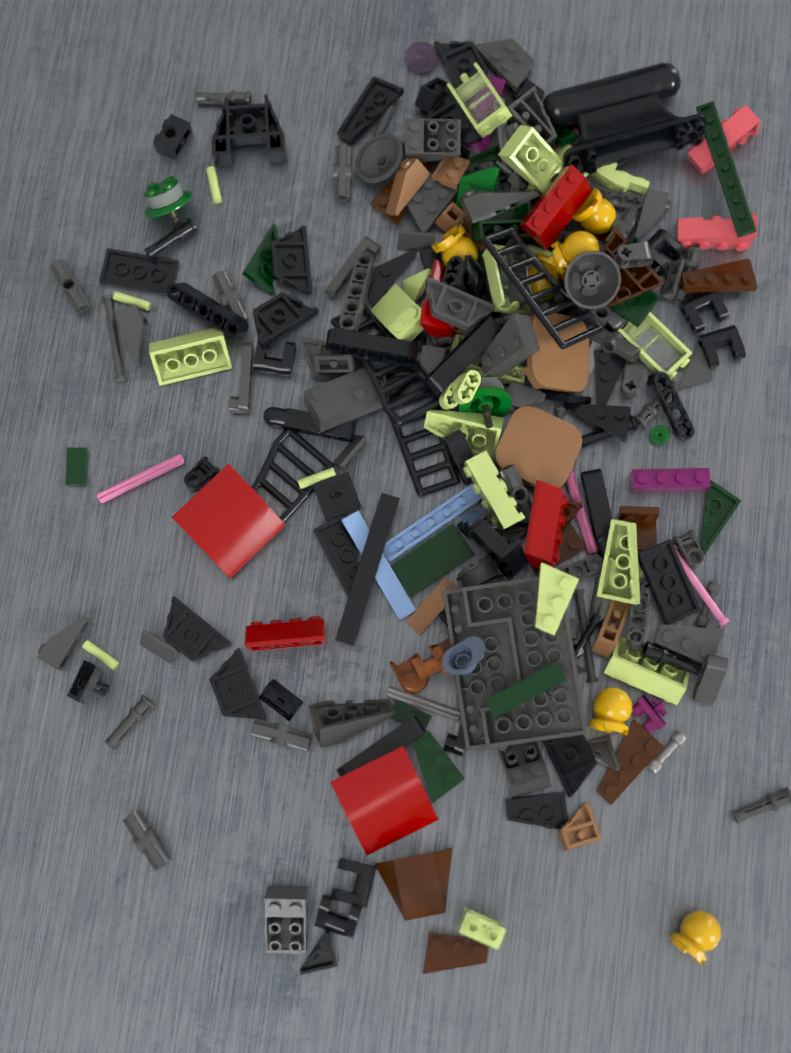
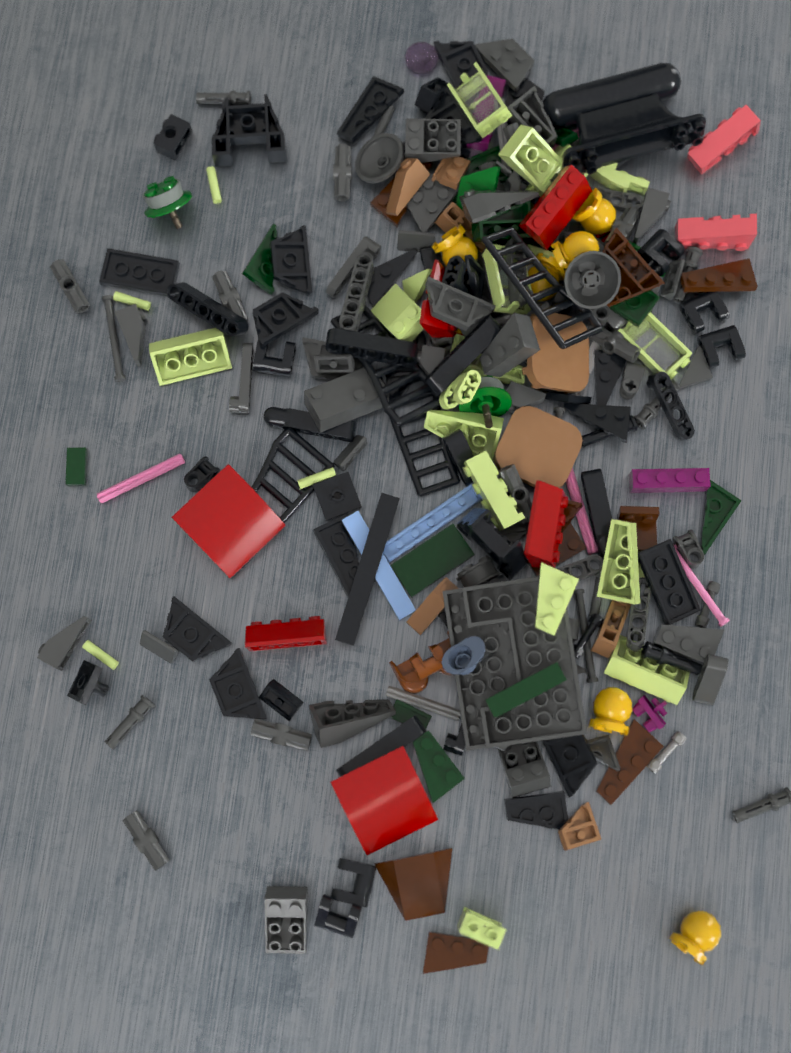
(178, 234): black pin -> none
(321, 957): black tile -> none
(634, 254): dark grey piece -> none
(660, 434): green tile -> none
(726, 171): dark green tile -> none

